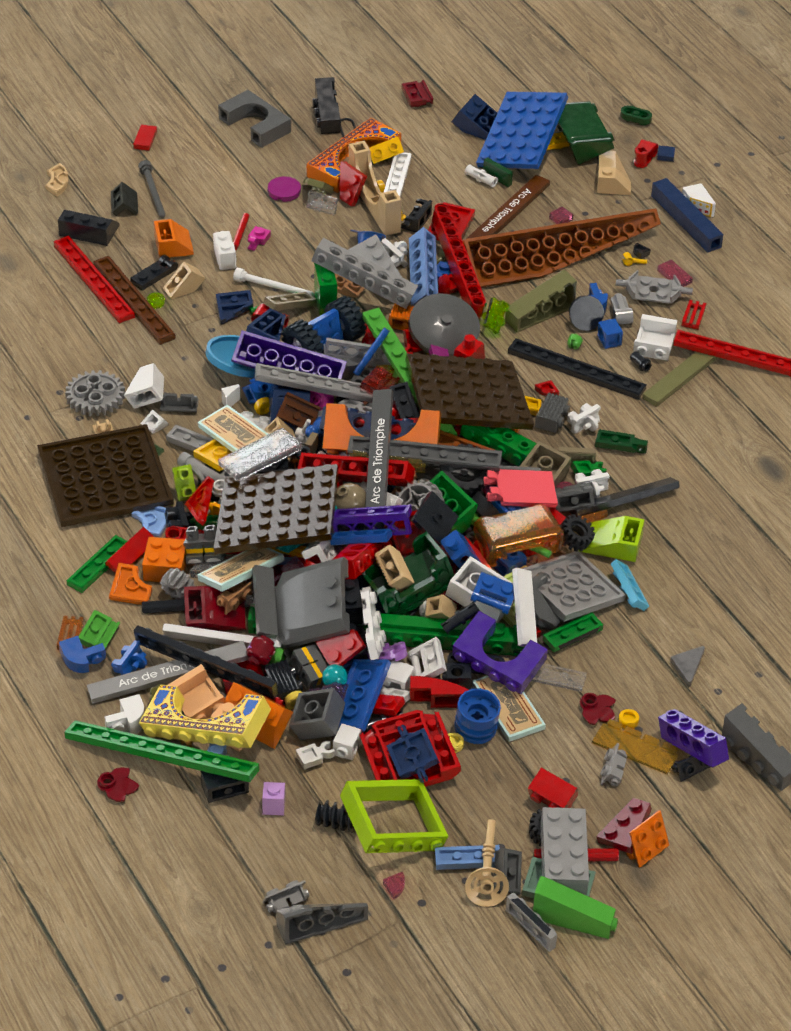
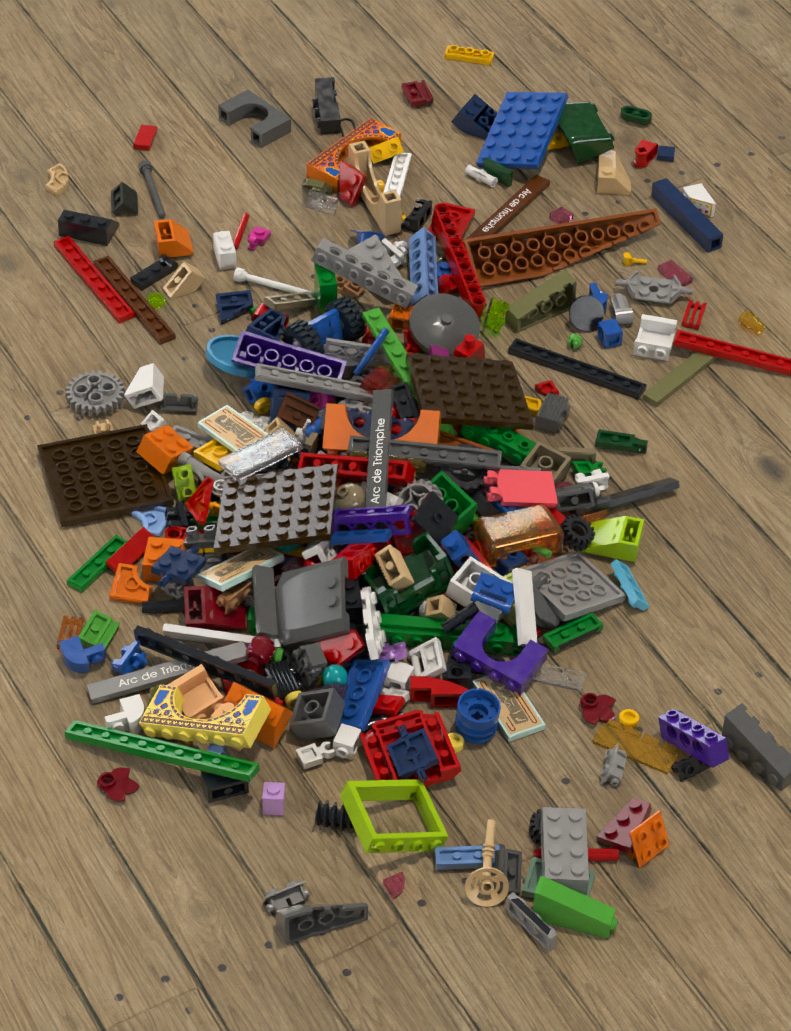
(163, 448): none -> orange brick
(178, 565): none -> dark blue plate
(230, 395): white slope -> none
(284, 188): magenta tile -> none
(312, 659): none -> dark grey brick
(469, 55): none -> yellow tile
(552, 790): red brick -> none
(586, 419): white hips -> none
(641, 251): black tile -> none
(643, 363): black pin -> none
(688, 663): flat silver tile -> none
(750, 321): none -> clear yellow cone

